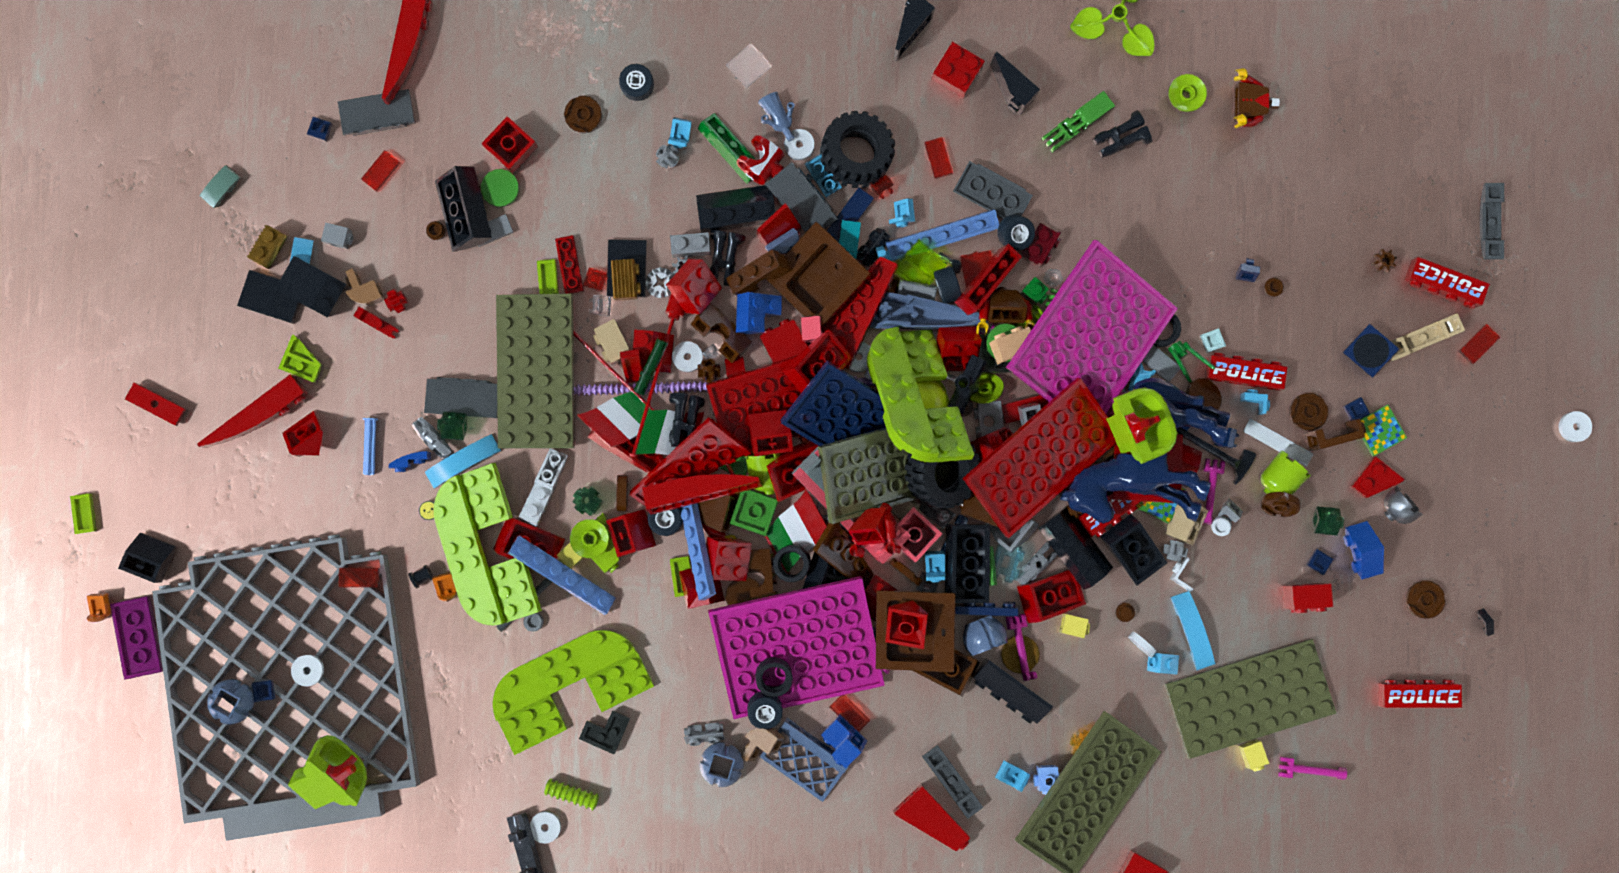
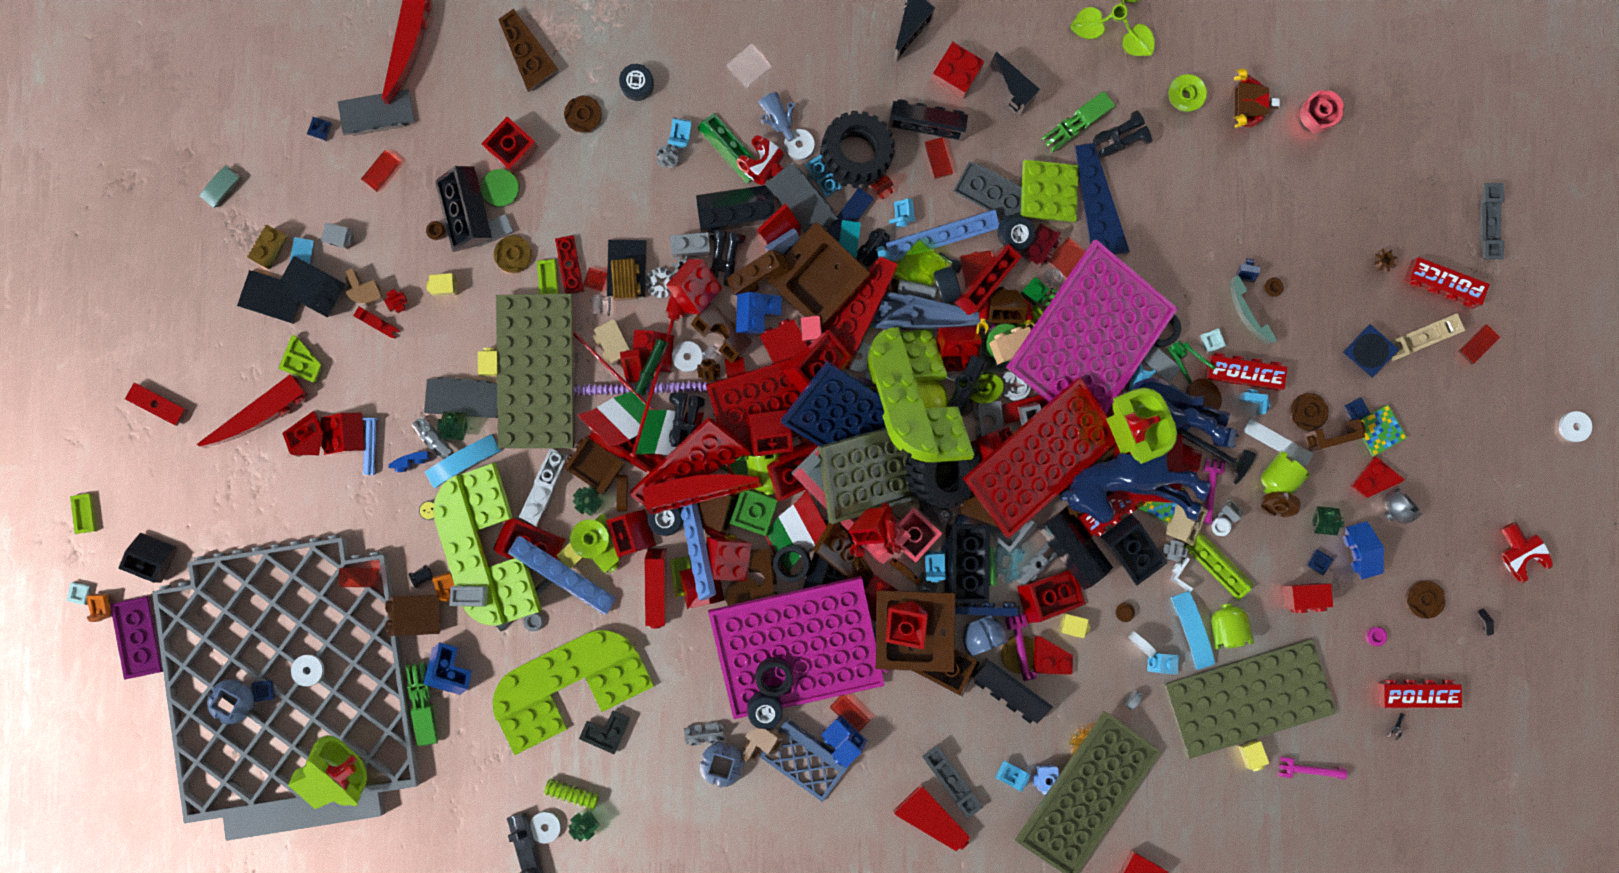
(78, 593): none -> light aqua tile
(342, 433): none -> red slope
(412, 615): none -> reddish brown panel
(422, 711): none -> bright green arm
(442, 285): none -> light yellow brick
(442, 672): none -> blue brick
(468, 596): none -> light grey tile
(487, 362): none -> light yellow brick
(513, 254): none -> pearl gold tile
(529, 55): none -> reddish brown wing
(588, 821): none -> clear green brick
(594, 465): none -> reddish brown panel
(655, 587): none -> red slope
(928, 120): none -> black slope
(1009, 391): none -> white gear
(1049, 191): none -> lime plate
(1051, 658): none -> red wing
(1066, 257): none -> clear red piece
(1098, 205): none -> dark blue wing
(1133, 700): none -> light grey tile
(1220, 566): none -> lime slope
(1231, 627): none -> lime cylinder
(1263, 333): none -> sand green slope
(1313, 118): none -> coral brick
(1376, 636): none -> dark pink tile
(1397, 729): none -> black hand
(1522, 551): none -> red connector

